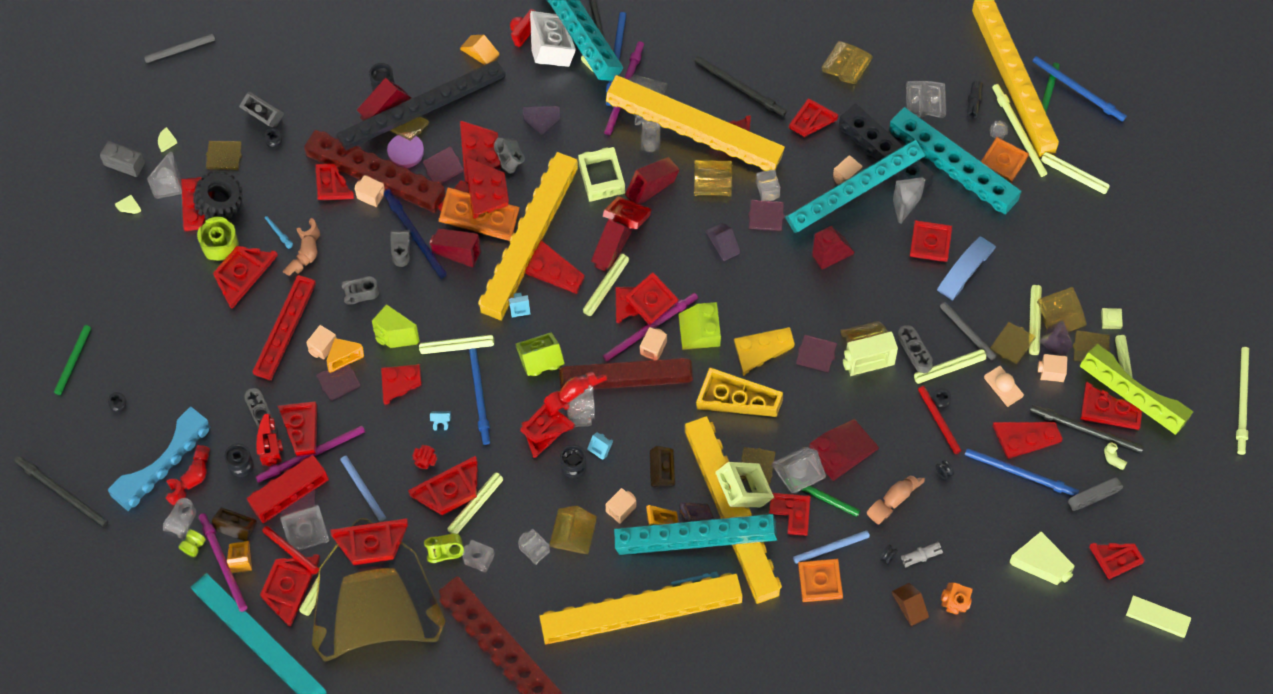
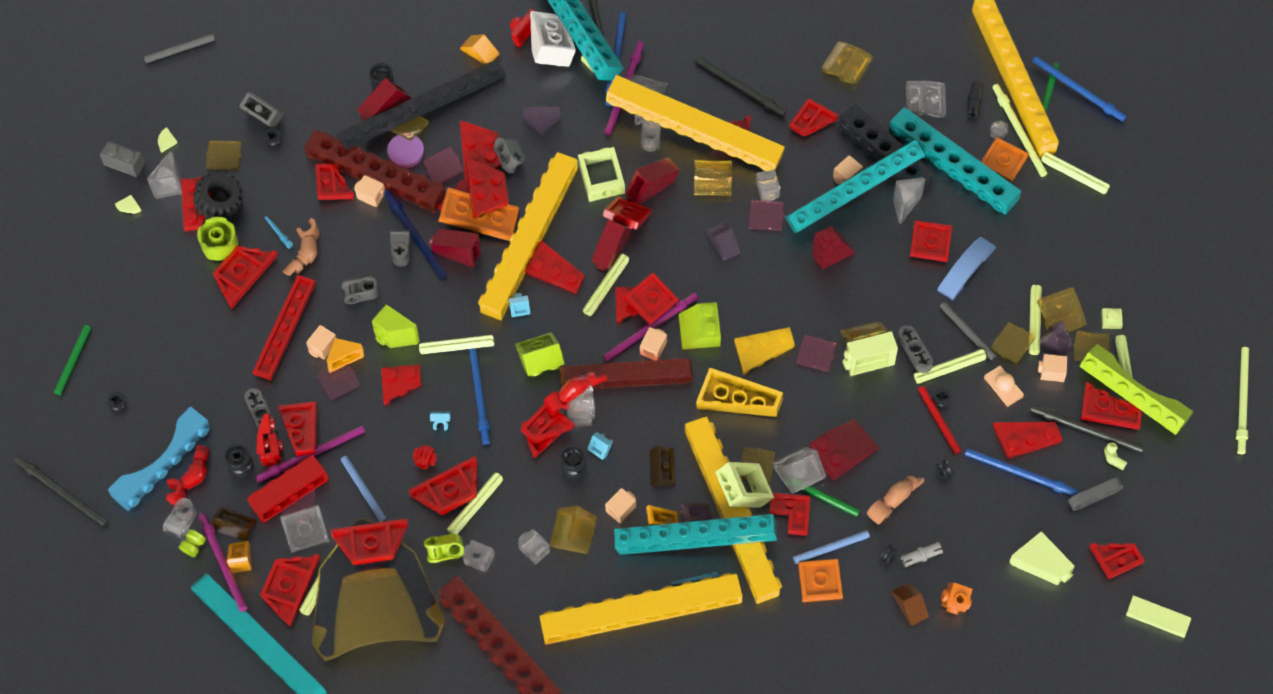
(290, 549): red bar -> none

